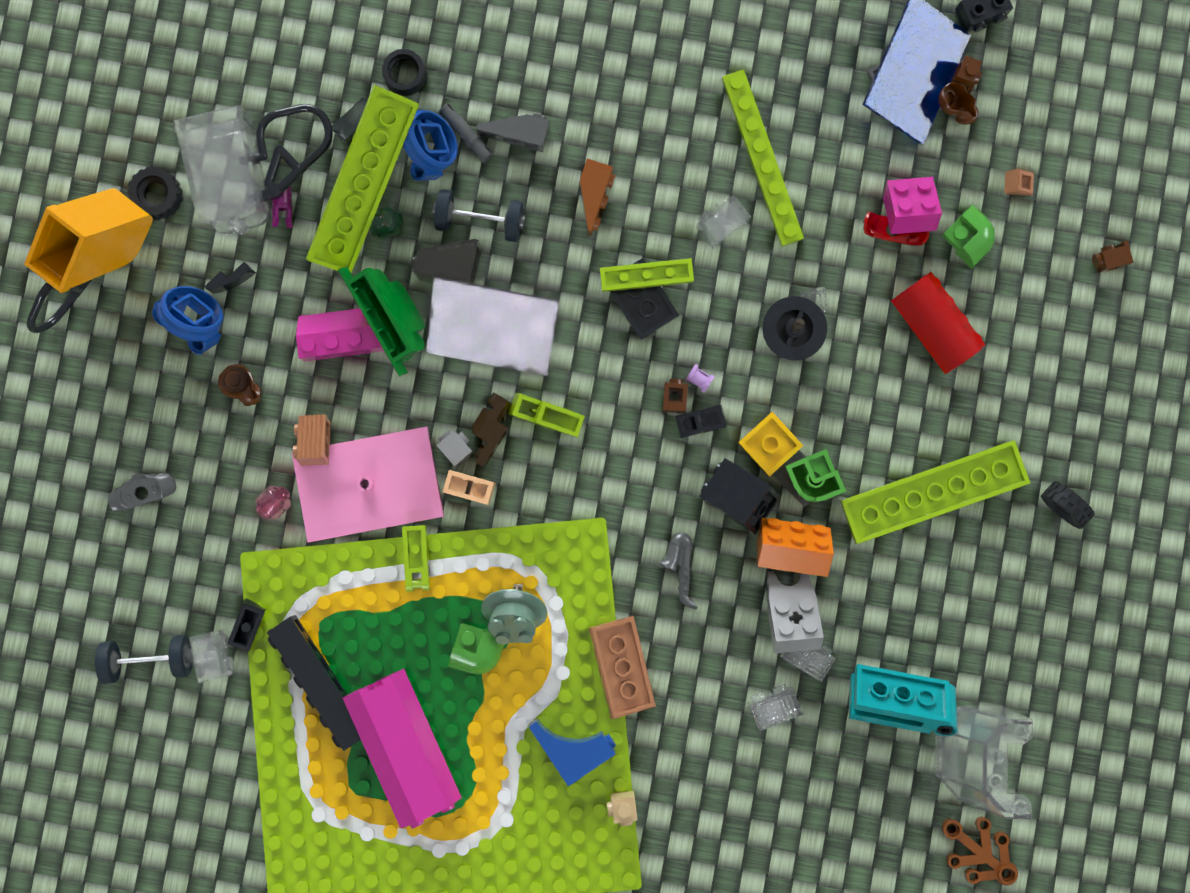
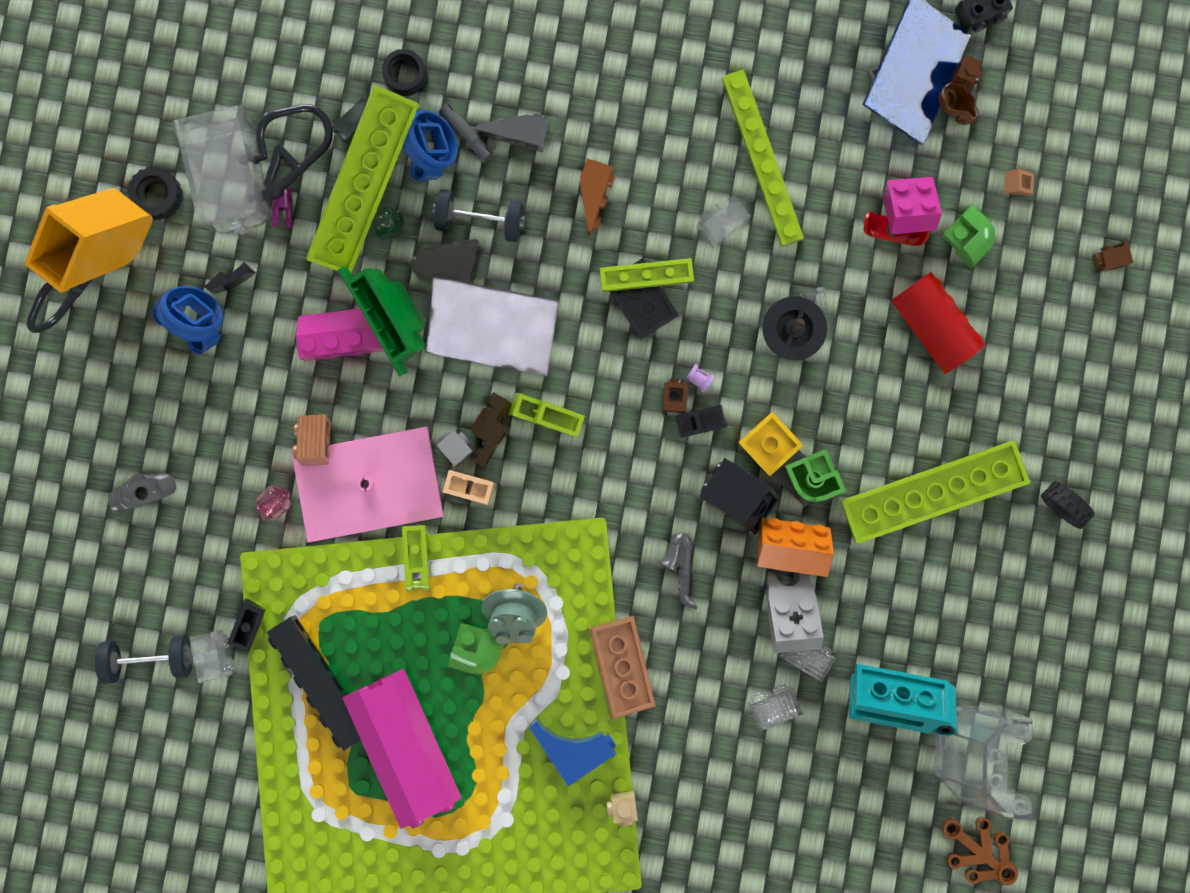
(239, 384): reddish brown hair -> none

